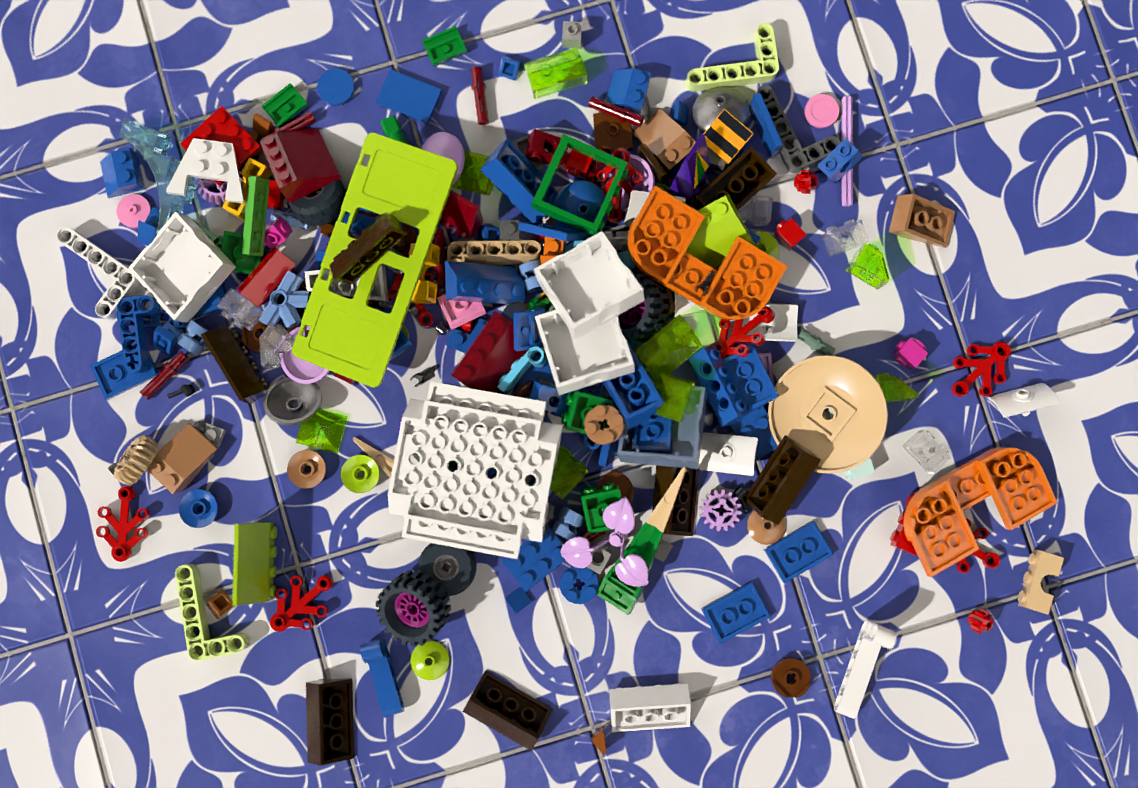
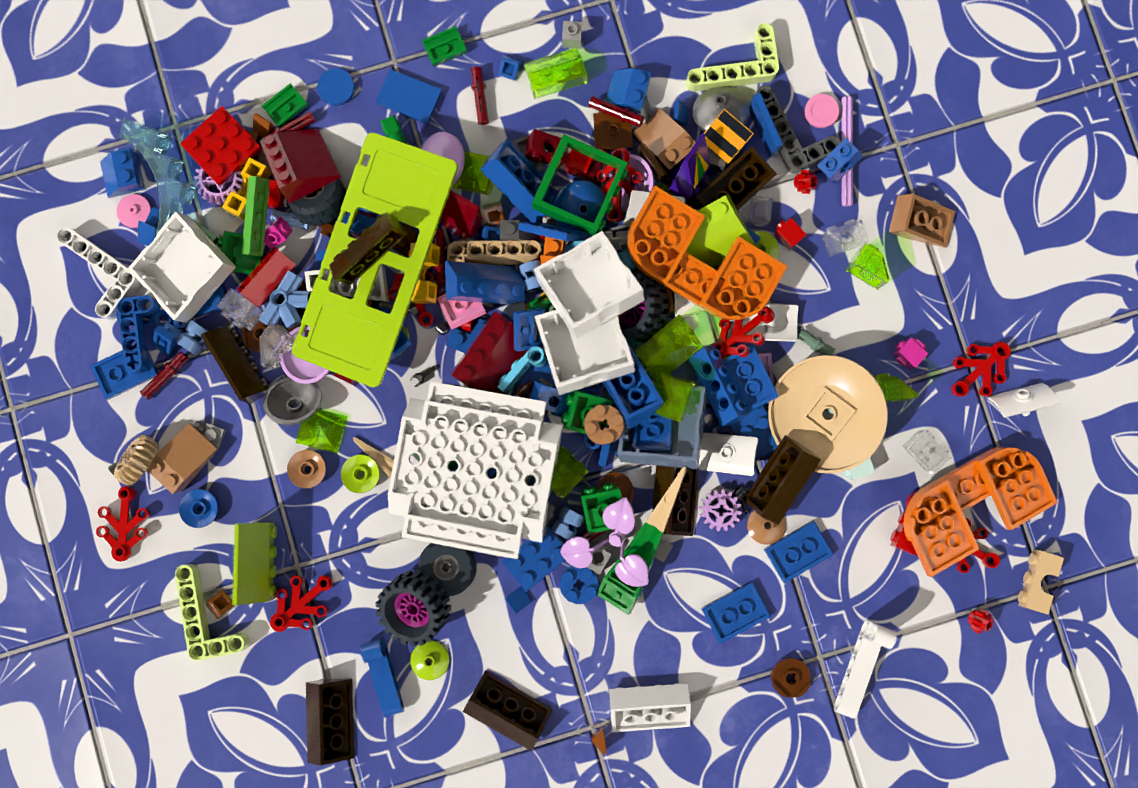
(188, 390): black hand -> none
(208, 161): white wing -> none
(493, 213): none -> dark orange slope
(704, 284): black hand -> none

